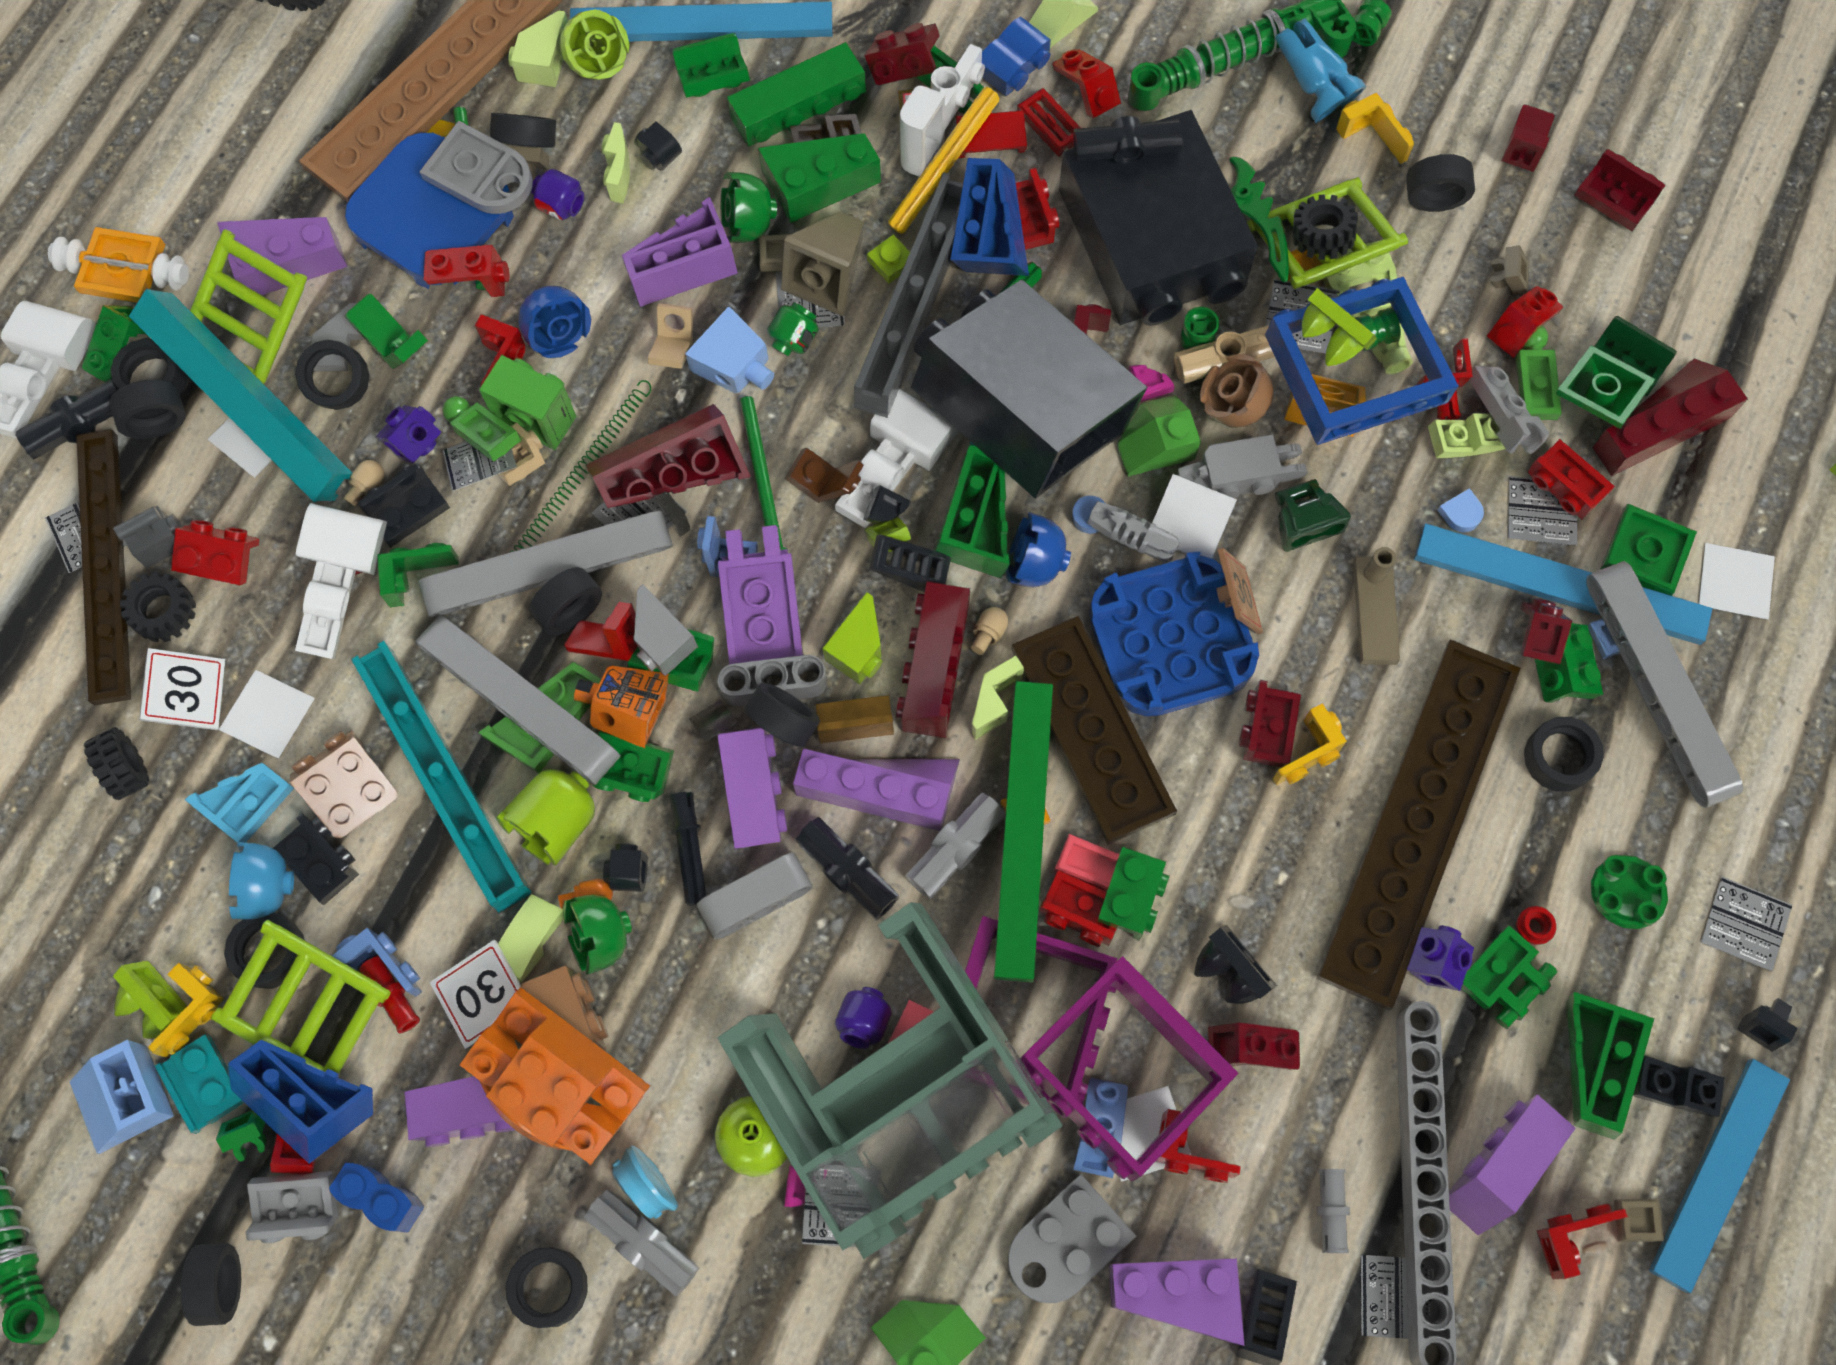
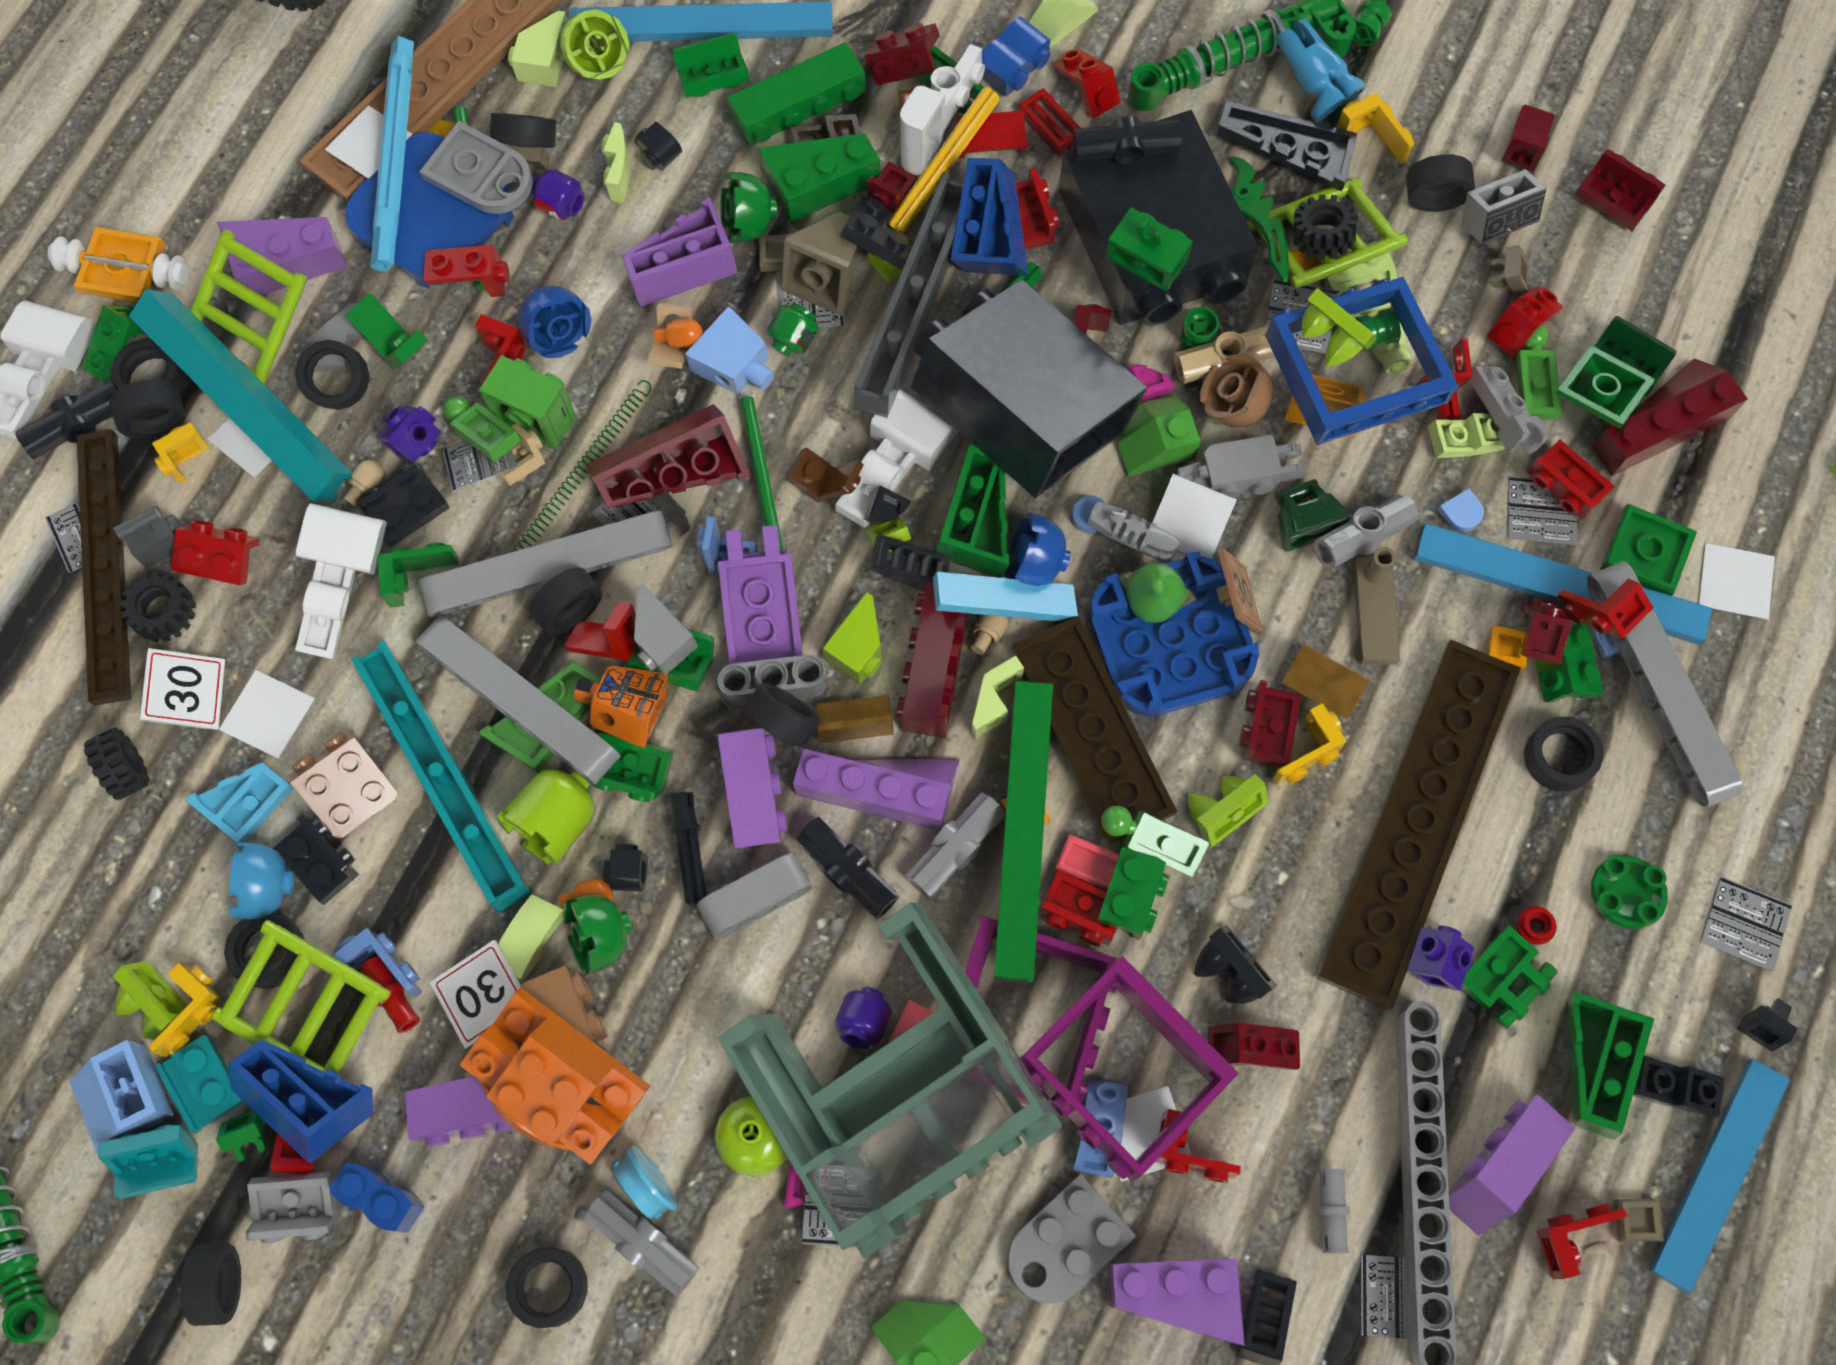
(150, 1160): none -> teal bracket
(178, 447): none -> yellow bracket
(361, 142): none -> white sticker
(392, 154): none -> medium azure piece
(679, 333): none -> orange cylinder
(868, 231): none -> black plate
(891, 185): none -> dark red bracket
(1003, 597): none -> medium azure tile
(1149, 248): none -> green brick
(1156, 592): none -> bright green hat
(1156, 838): none -> plate
(1240, 802): none -> lime tile
(1294, 142): none -> black wing
(1325, 681): none -> pearl gold panel
(1366, 531): none -> light grey piece
(1503, 206): none -> brick
(1506, 645): none -> light orange tile
(1616, 615): none -> red bracket

